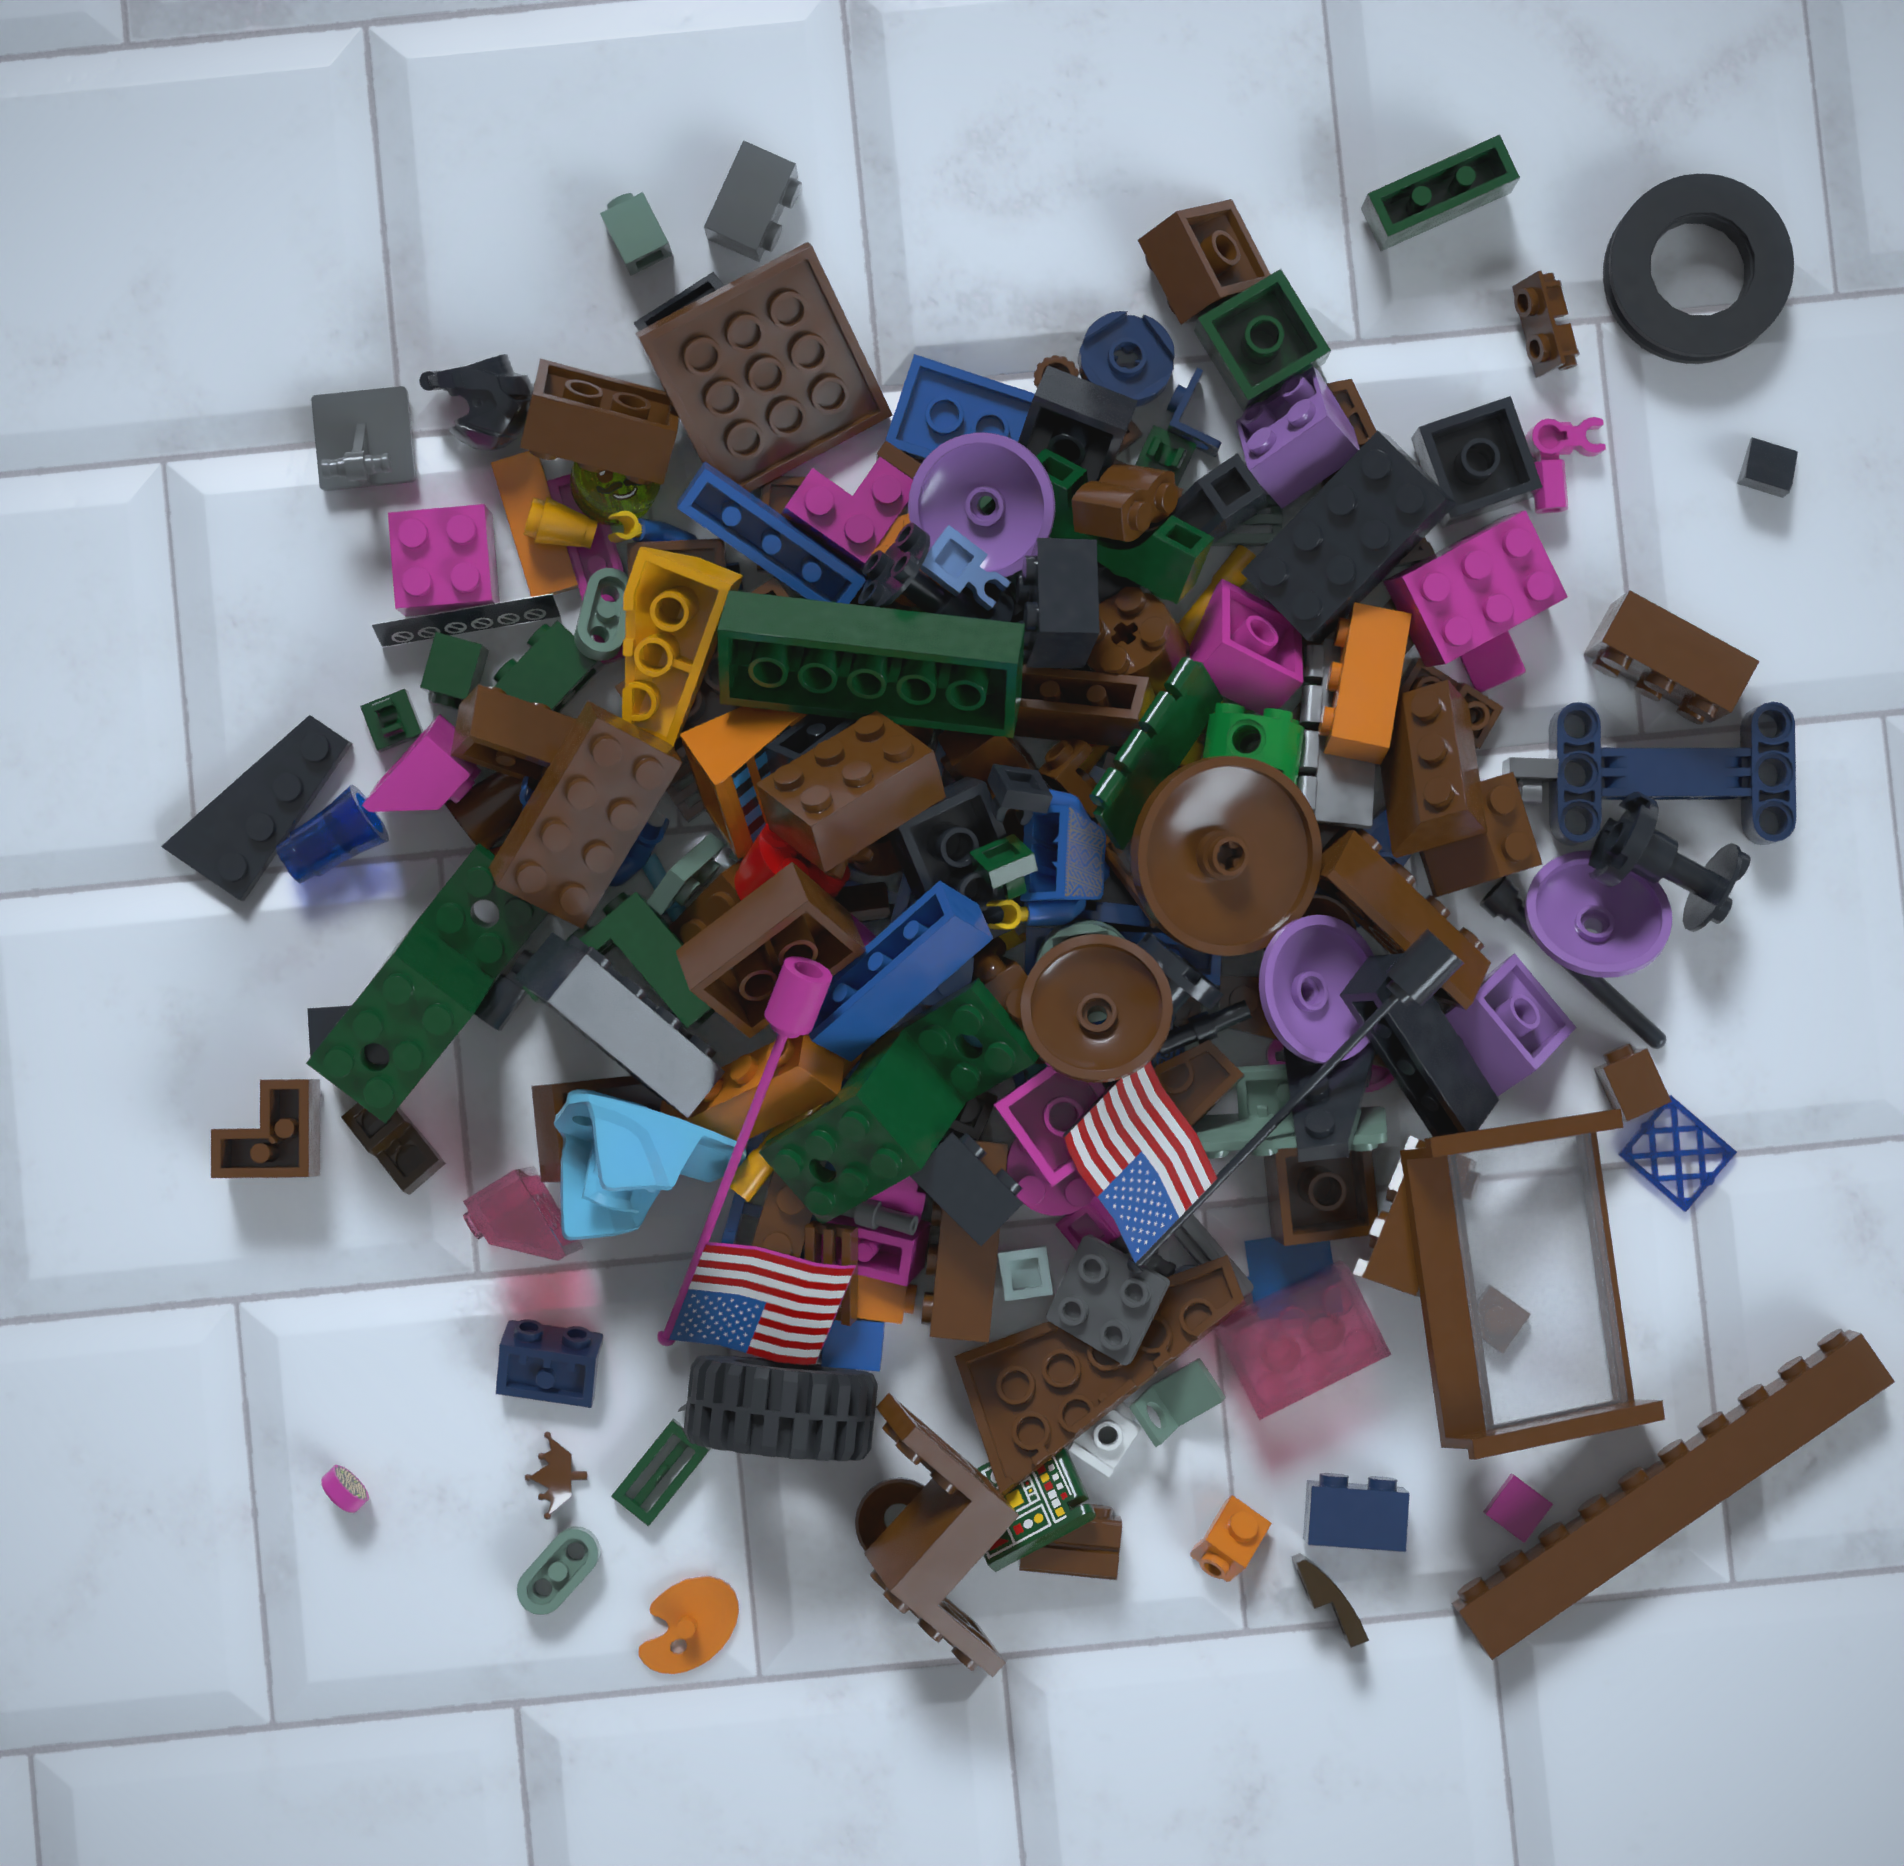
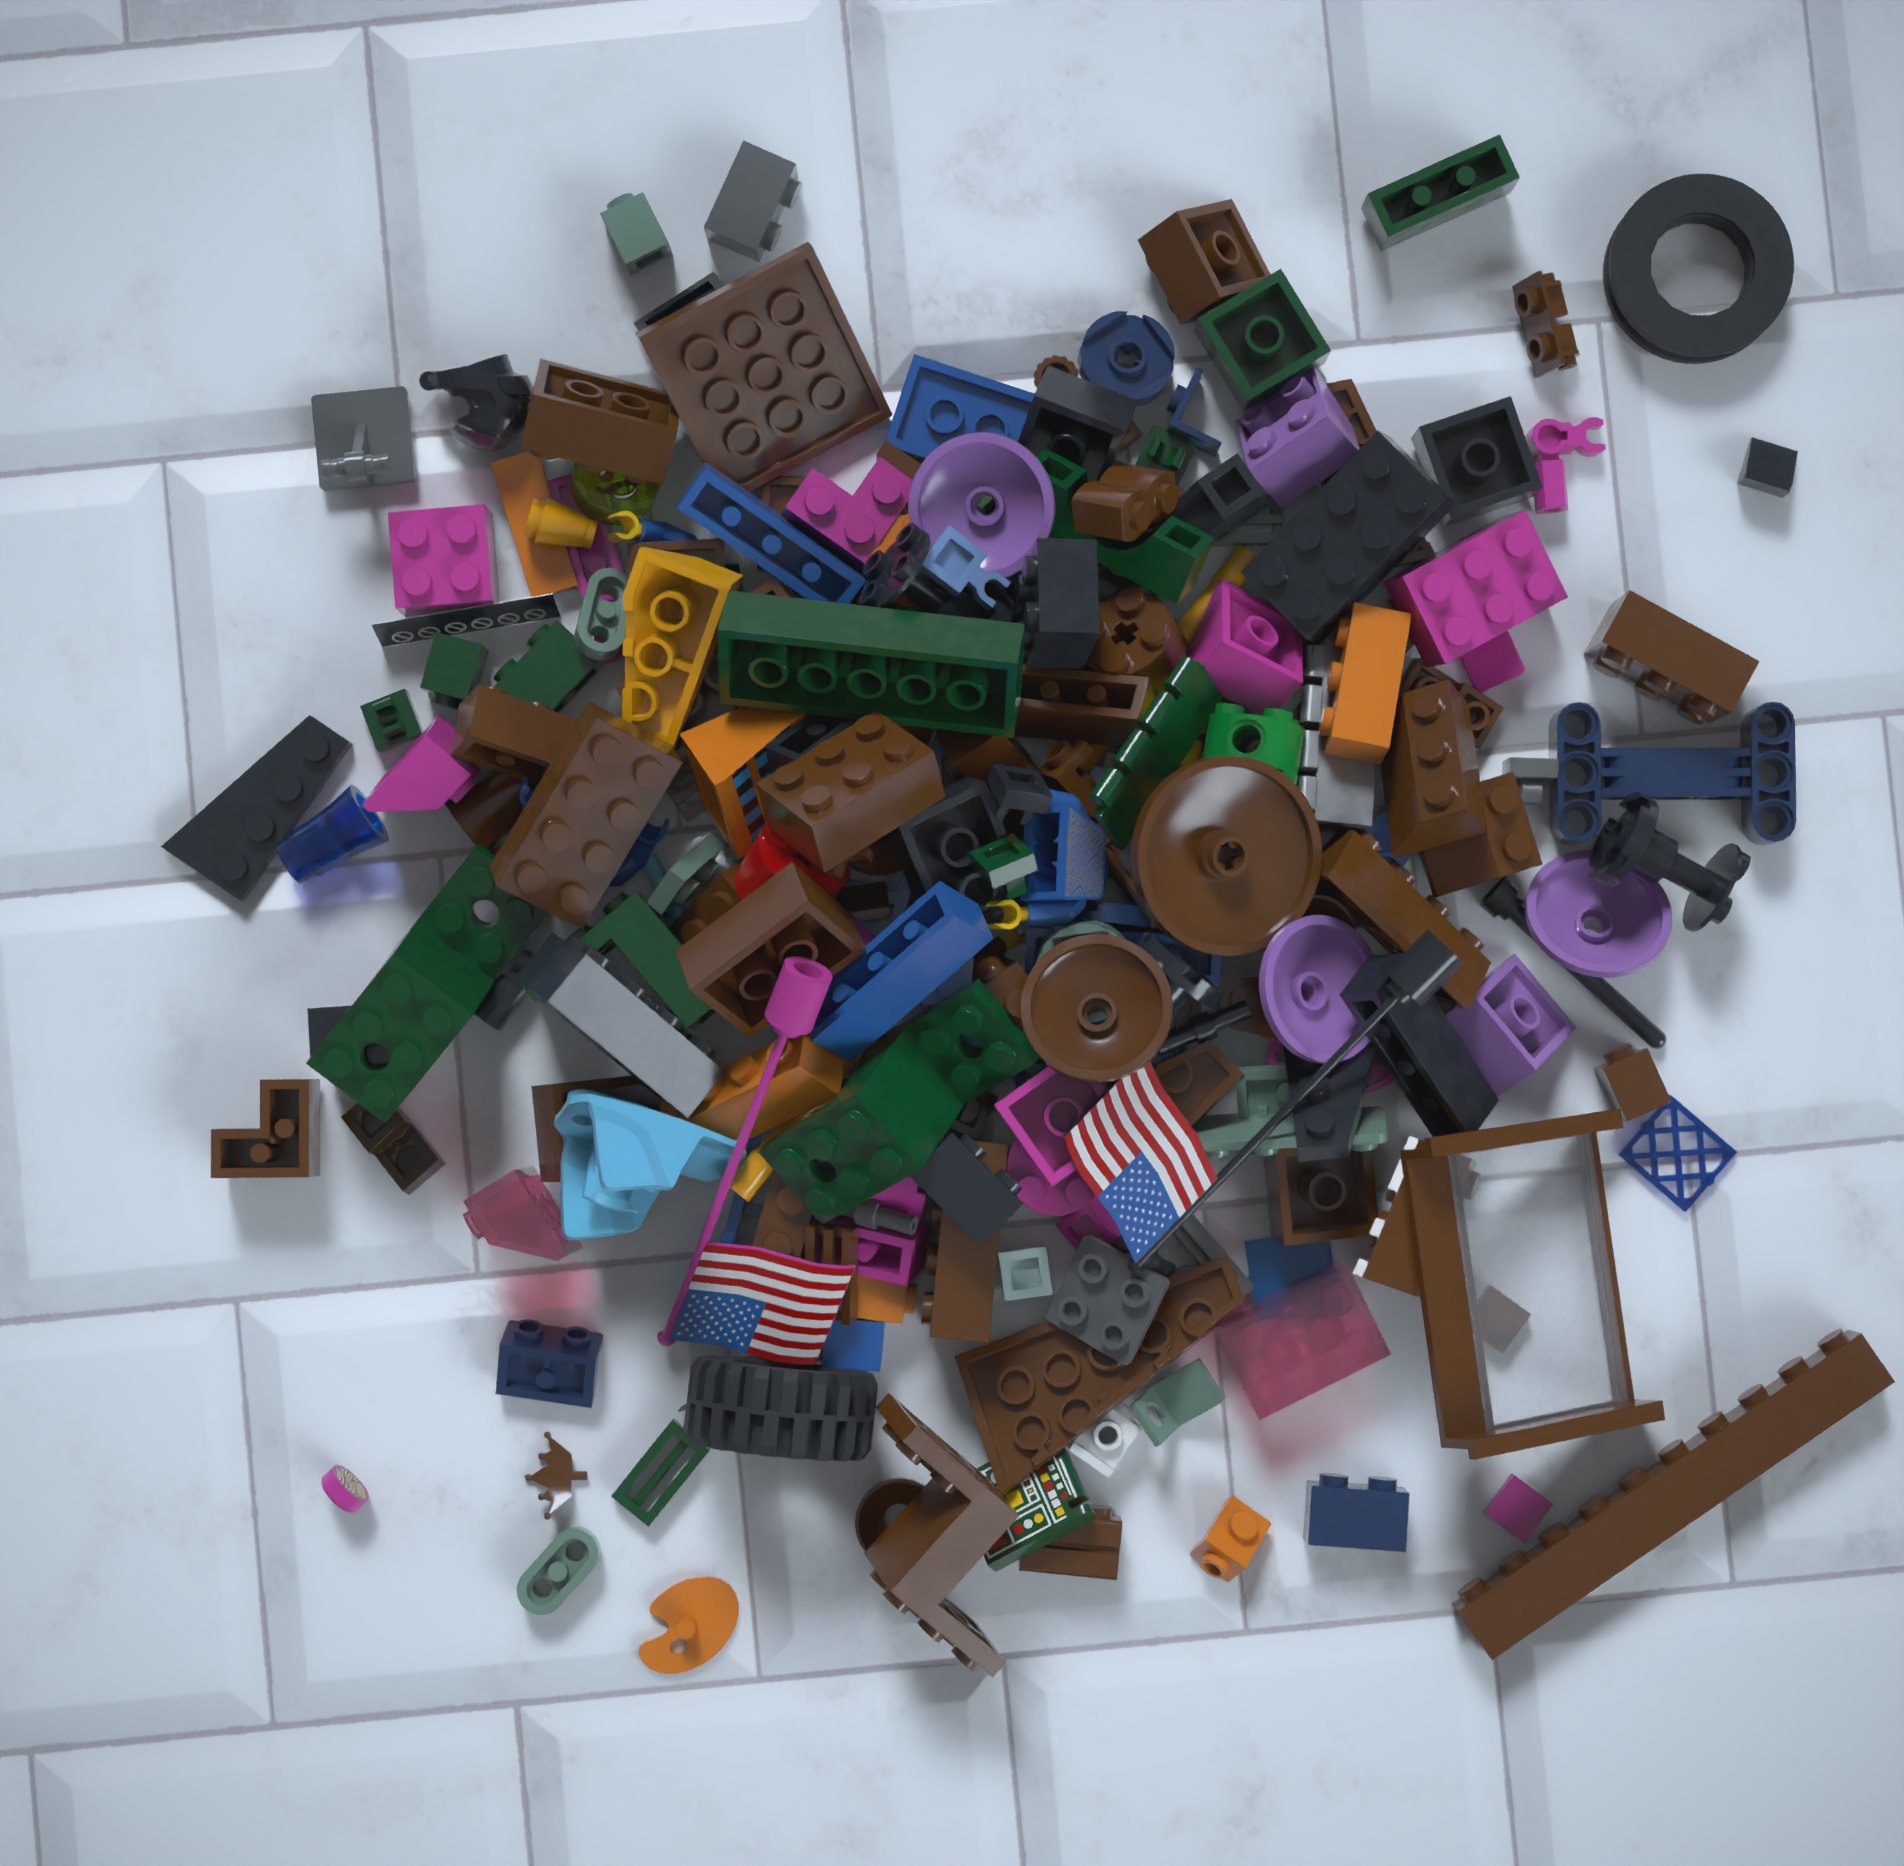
(1323, 1590): dark brown slope -> none

